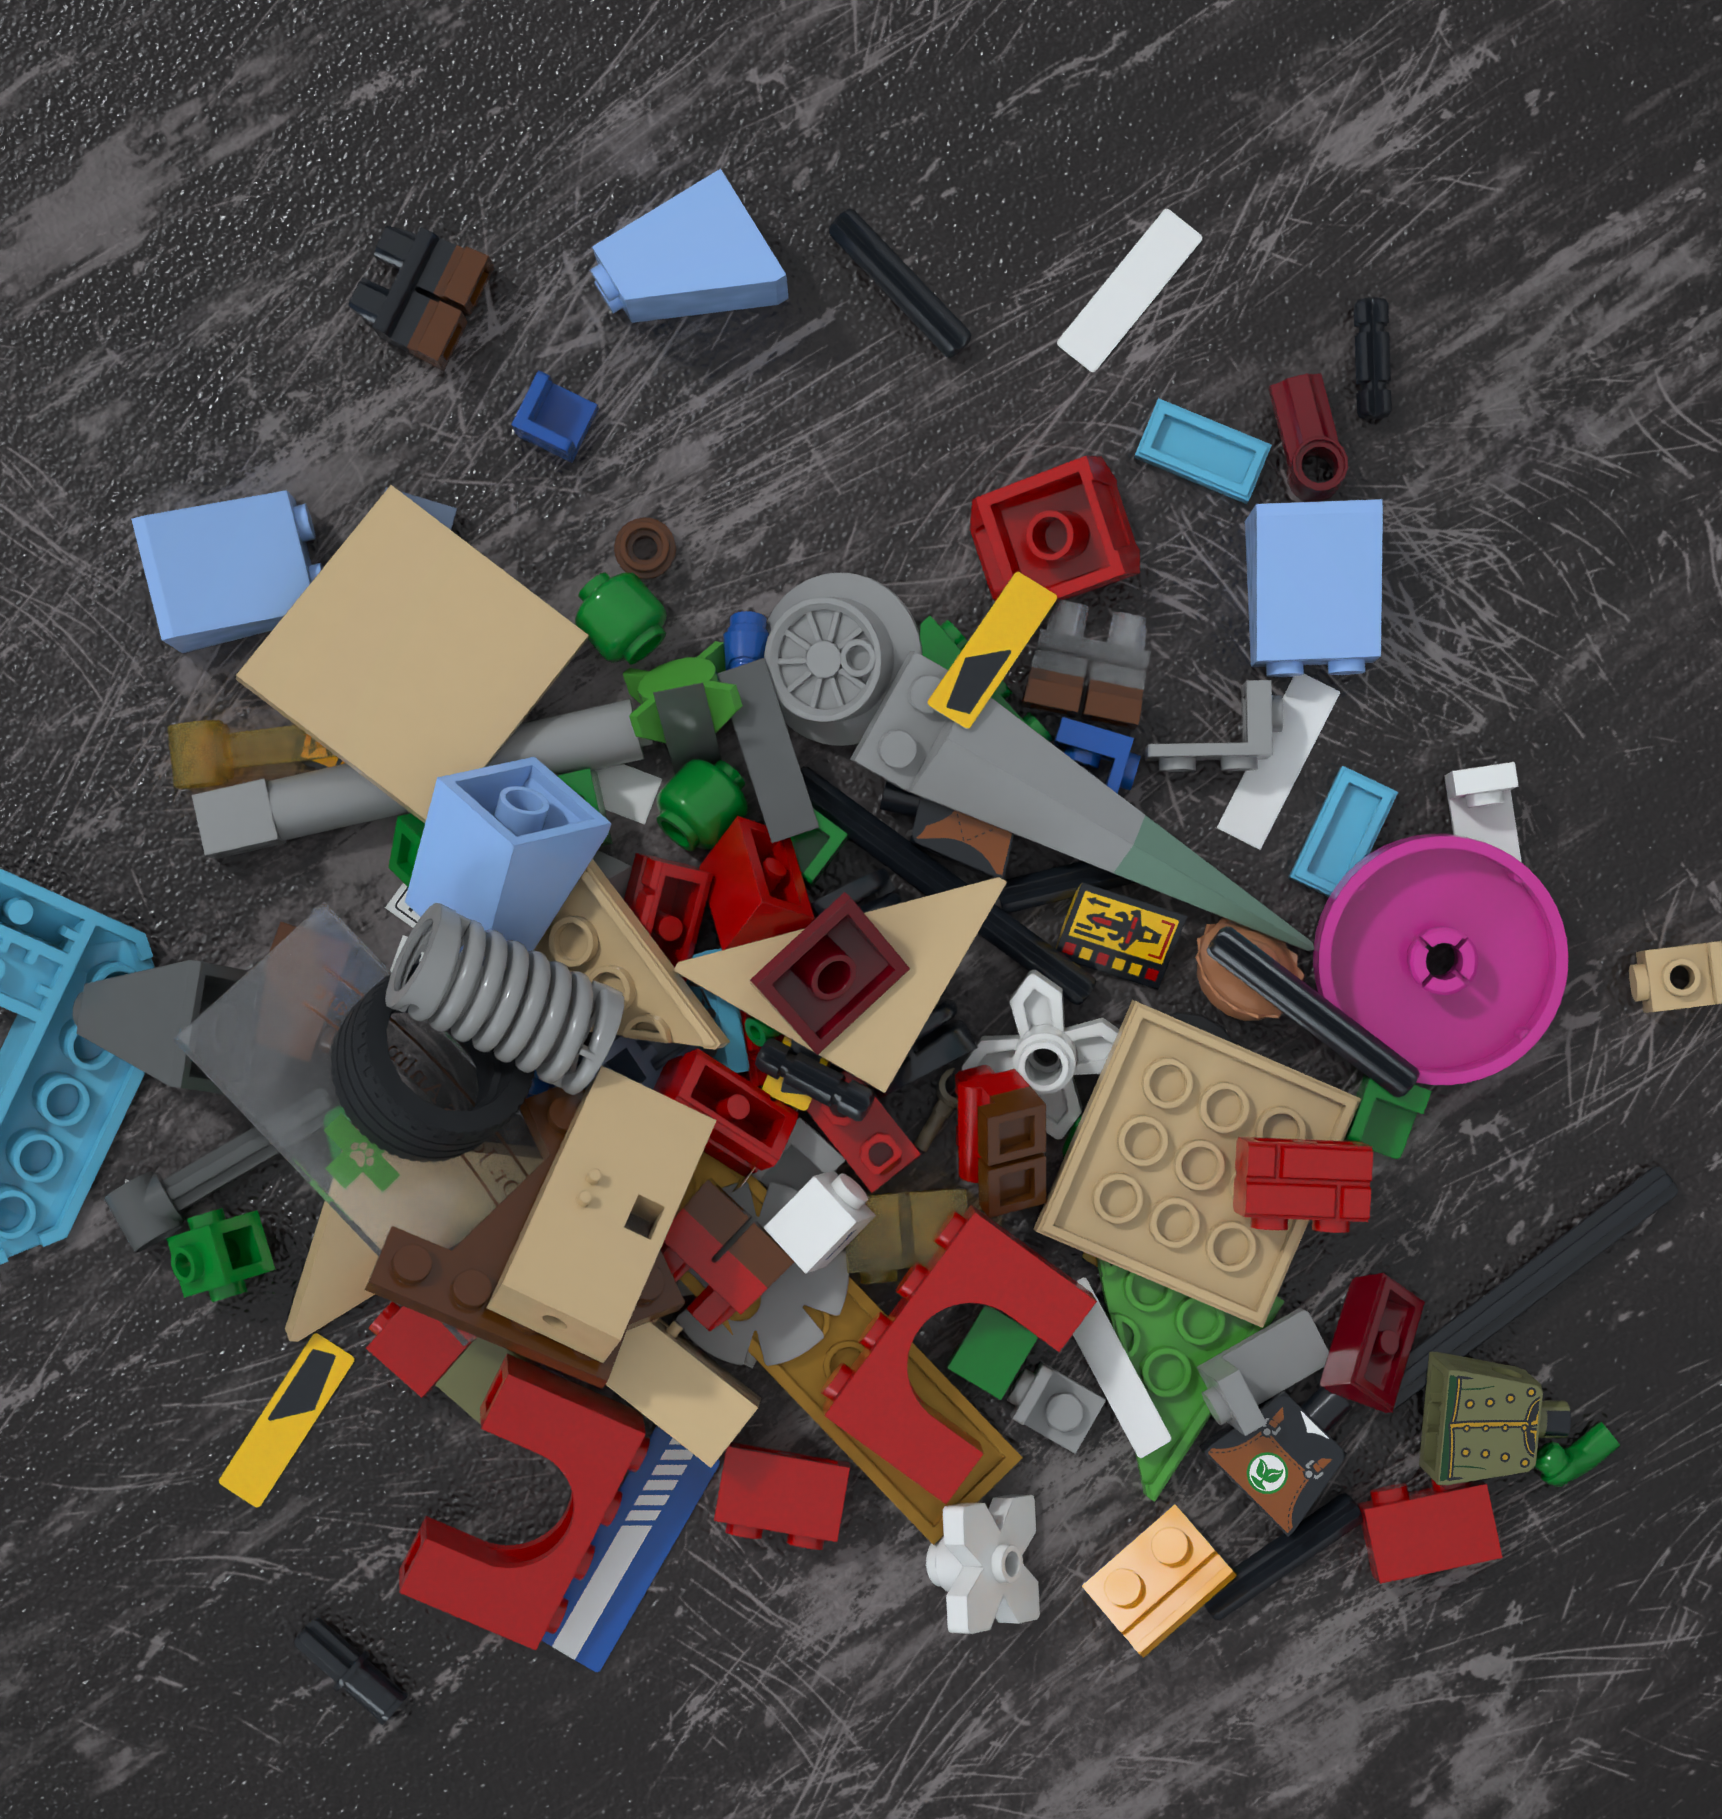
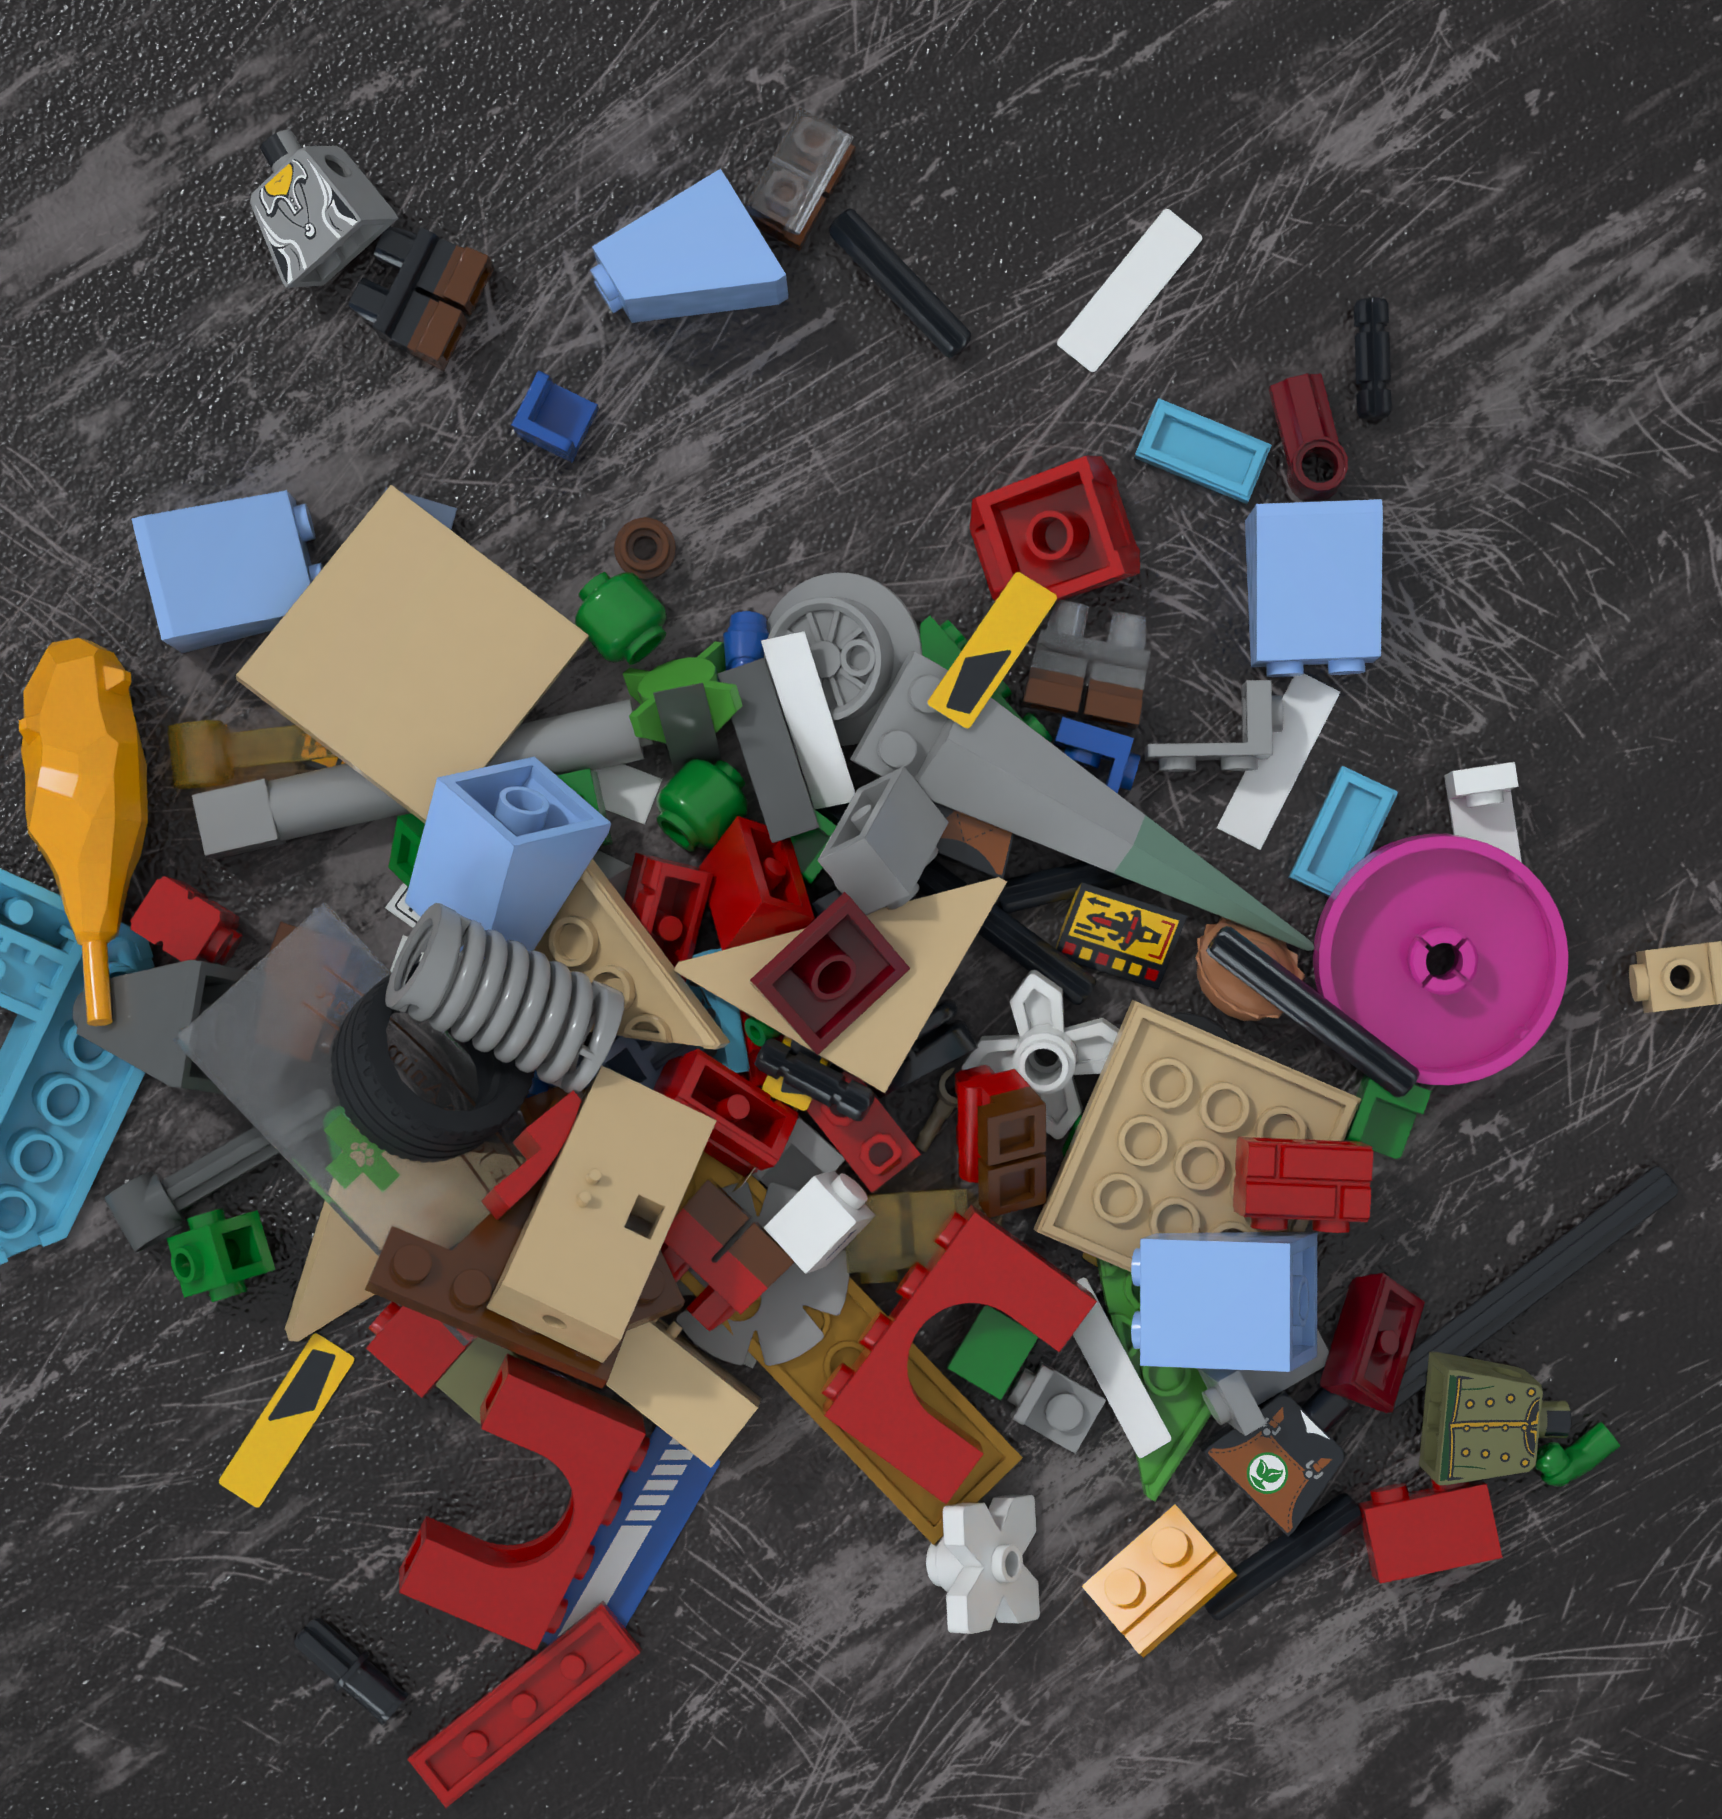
(85, 795): none -> light orange piece
(187, 923): none -> red brick
(315, 210): none -> light grey torso
(524, 1704): none -> red tile
(539, 1146): none -> red slope
(781, 1494): red brick -> none
(800, 171): none -> clear hips
(809, 720): none -> white sticker
(884, 842): none -> light grey brick
(1226, 1300): none -> light blue slope

